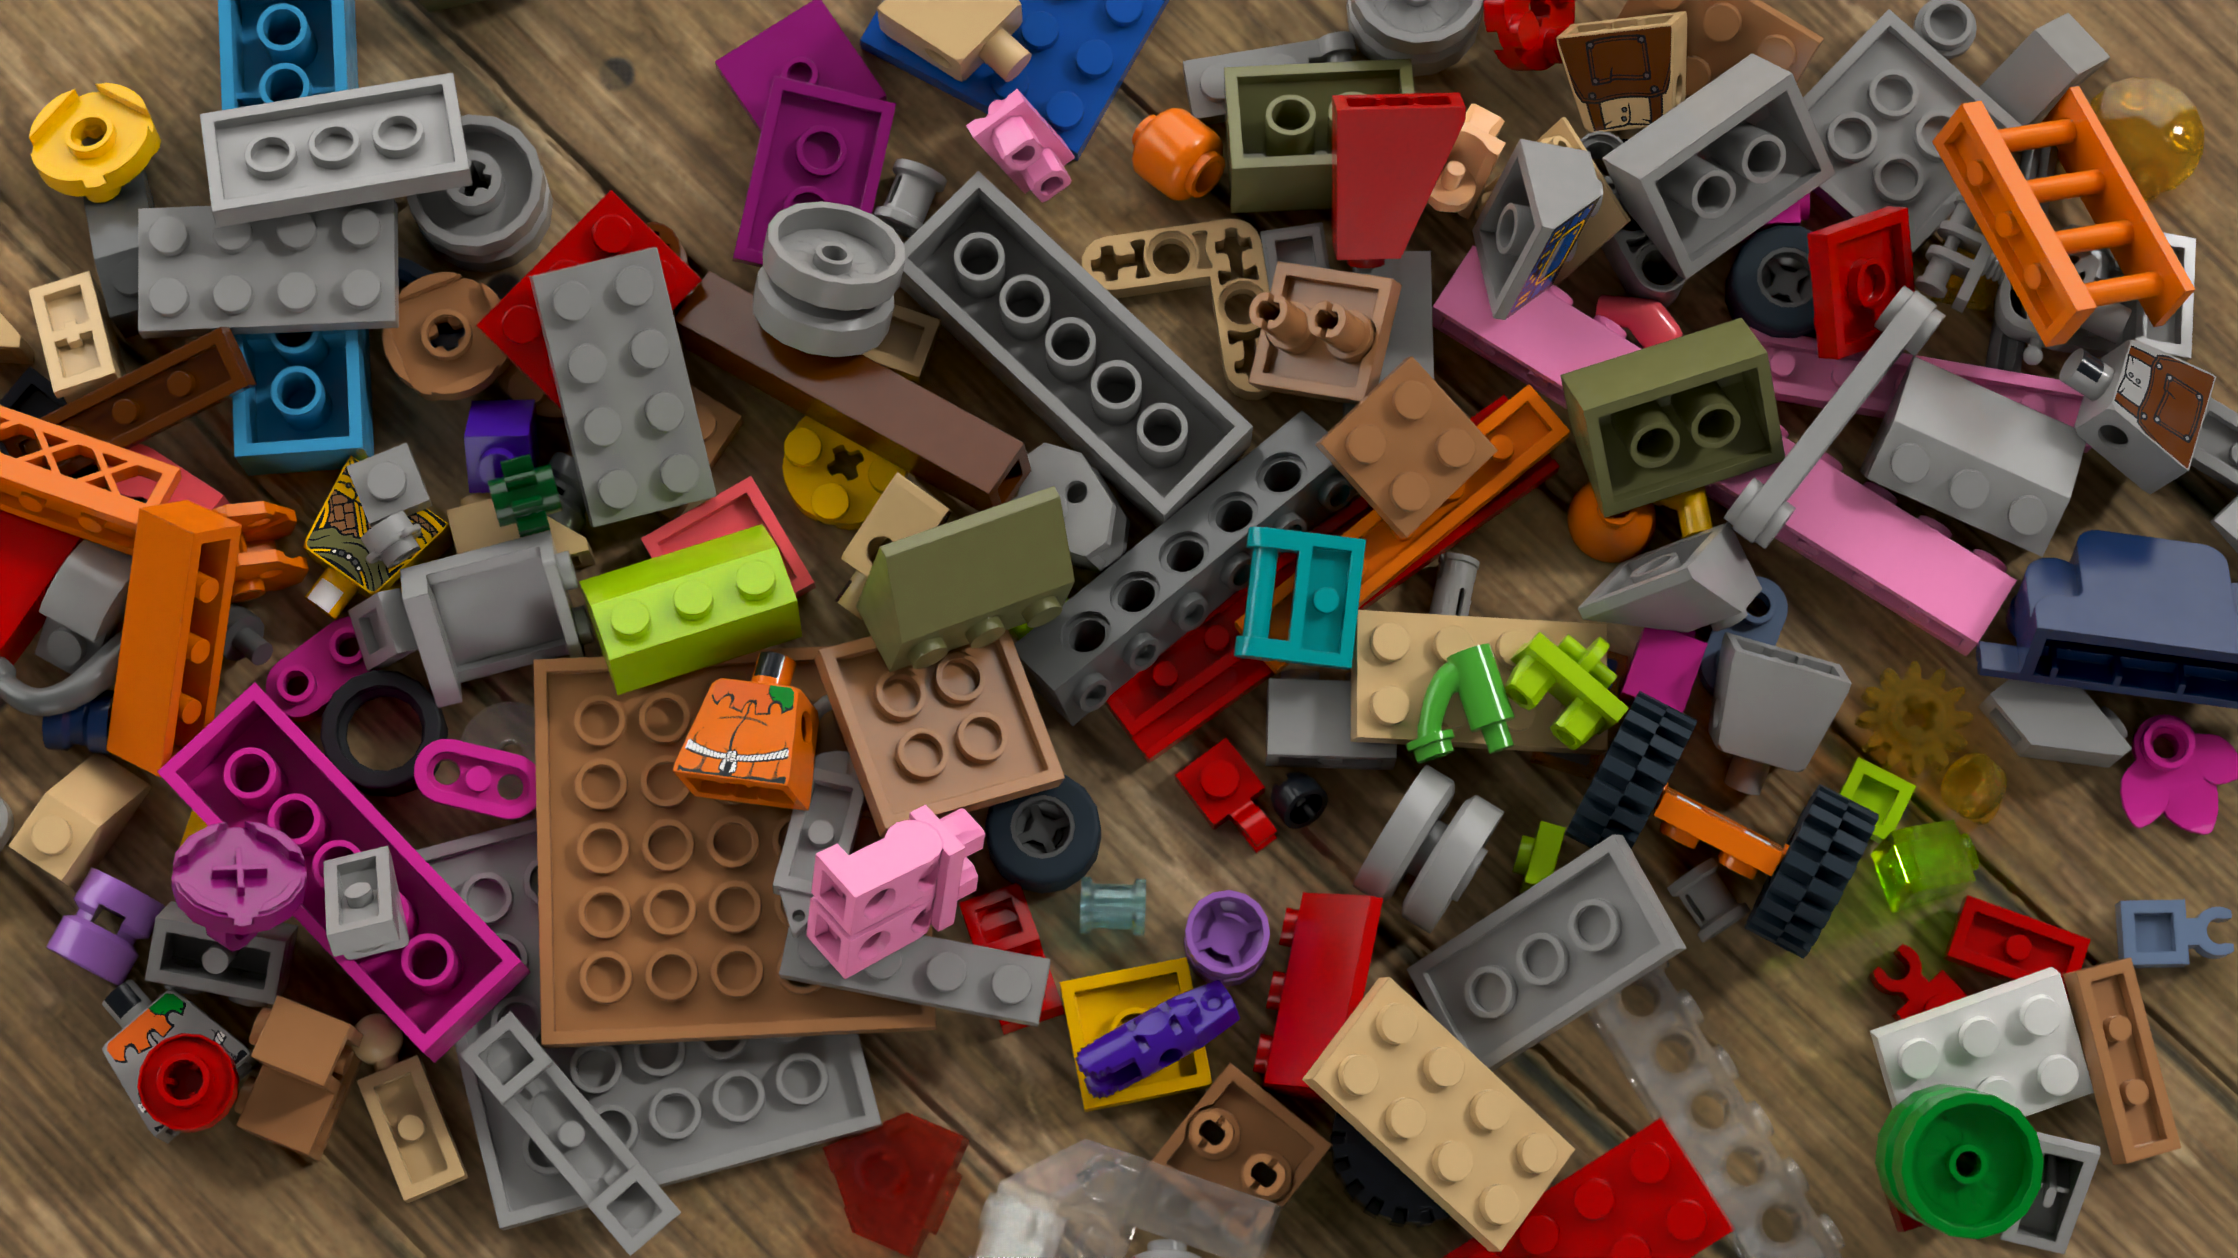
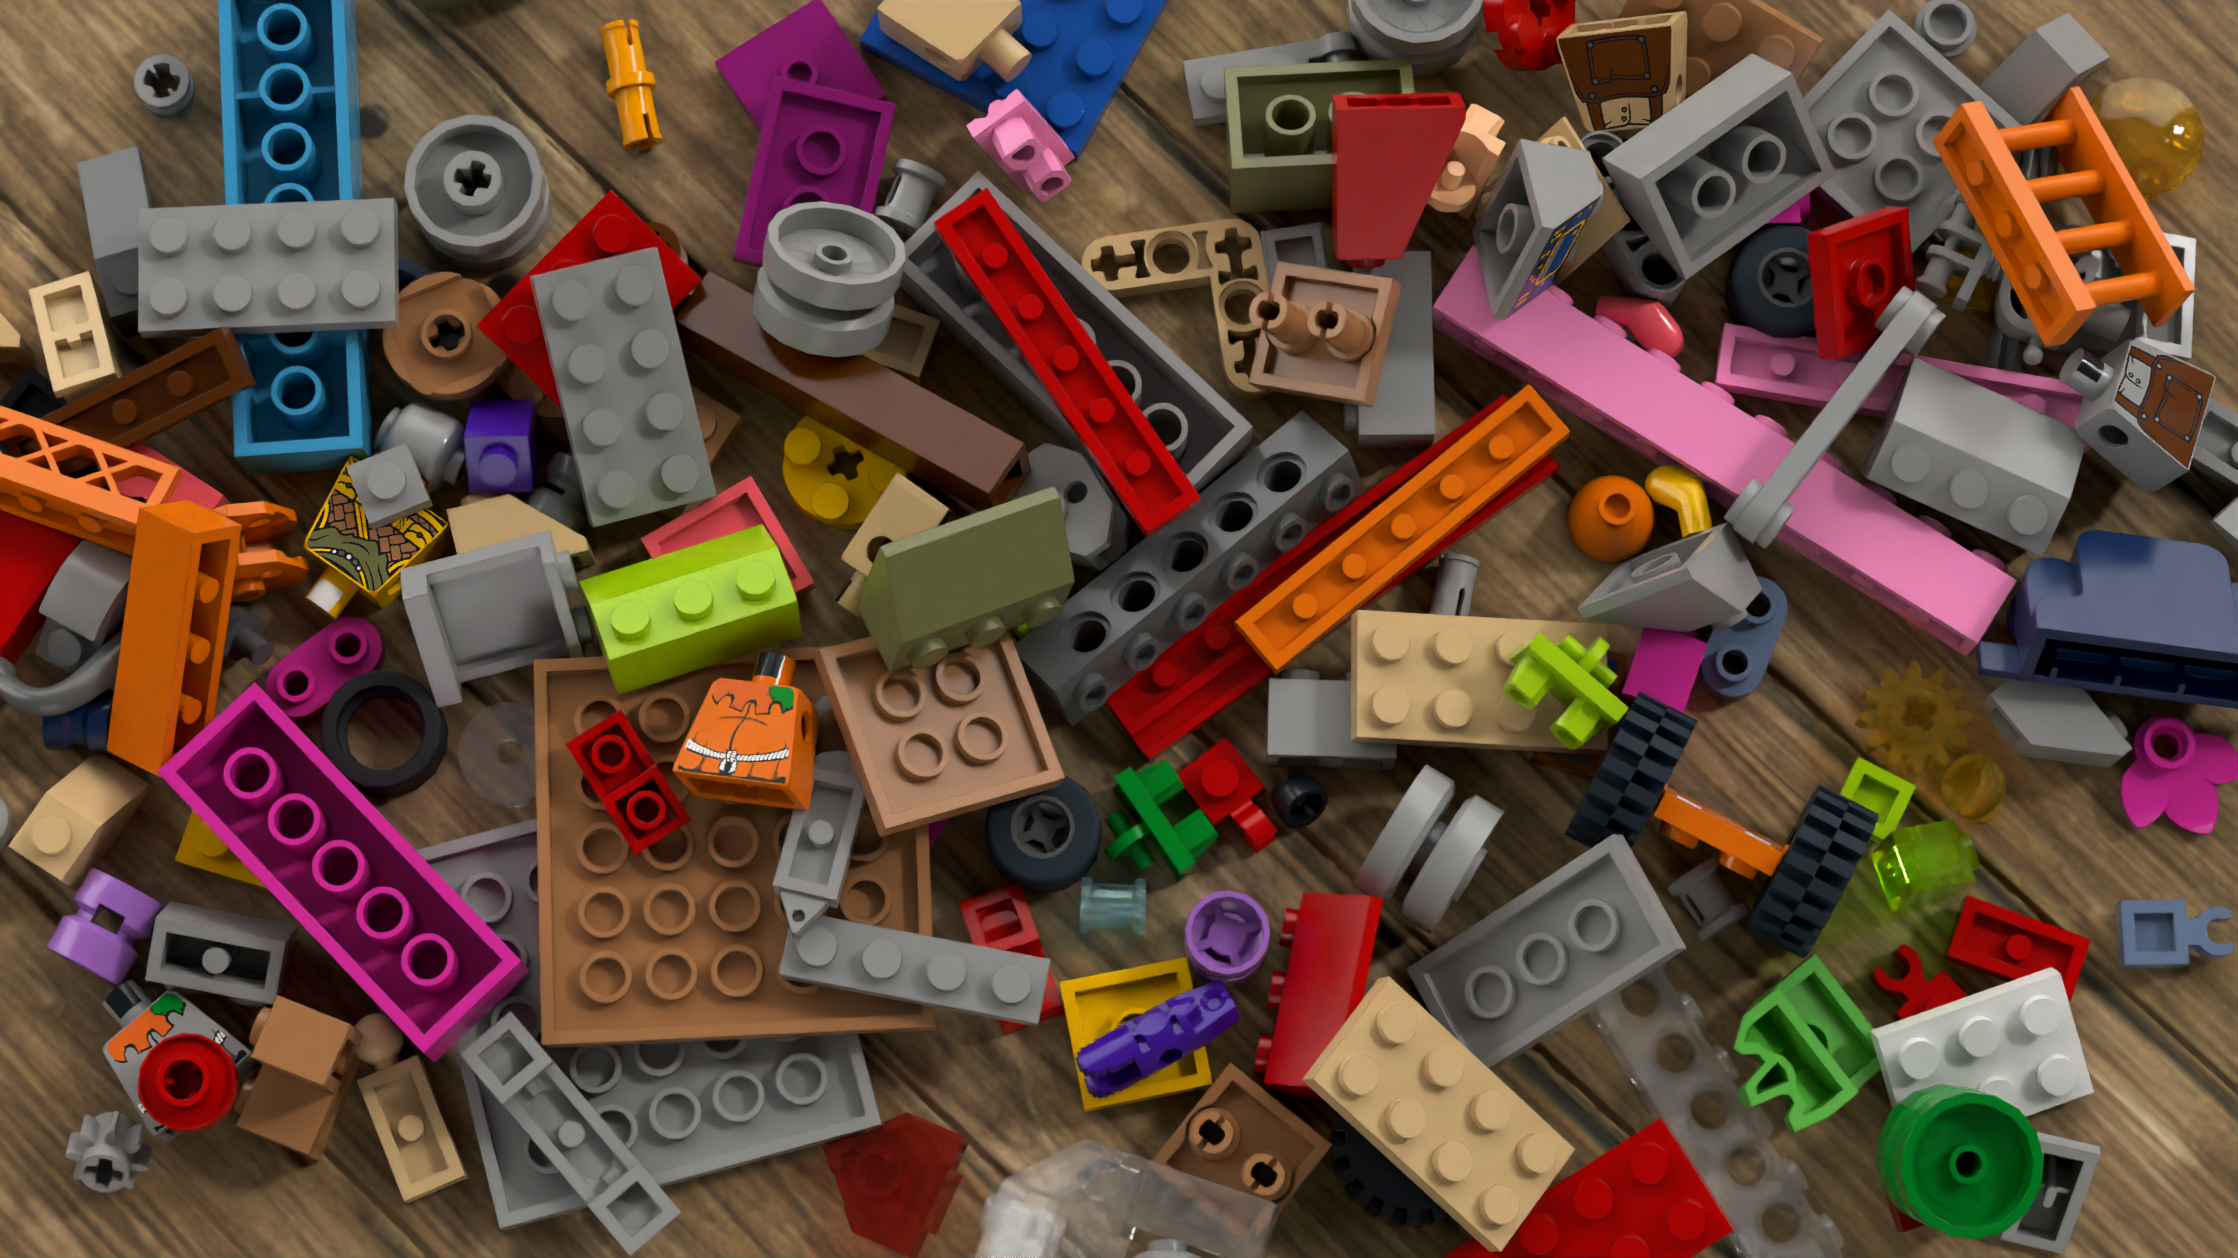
(103, 167): yellow plate -> none
(108, 1152): none -> light grey gear
(152, 69): none -> light grey bush
(238, 880): magenta tile -> none
(334, 150): light grey plate -> none
(363, 905): light grey slope -> none
(383, 629): light grey plate -> none
(392, 540): light grey plate -> none
(433, 440): none -> light grey head
(478, 779): dark pink plate -> none
(525, 495): dark green gear -> none
(628, 782): none -> red slope
(630, 85): none -> light orange pin
(892, 889): bright pink hips -> none
(1067, 363): none -> red plate
(1143, 797): none -> green hips
(1178, 154): orange head -> none
(1322, 599): teal plate -> none
(1406, 447): medium nougat plate -> none
(1482, 695): bright green plant -> none
(1538, 855): lime plate -> none
(1674, 416): olive slope -> none
(1771, 708): light grey torso -> none
(1807, 1044): none -> bright green plate
(2122, 1061): medium nougat plate -> none

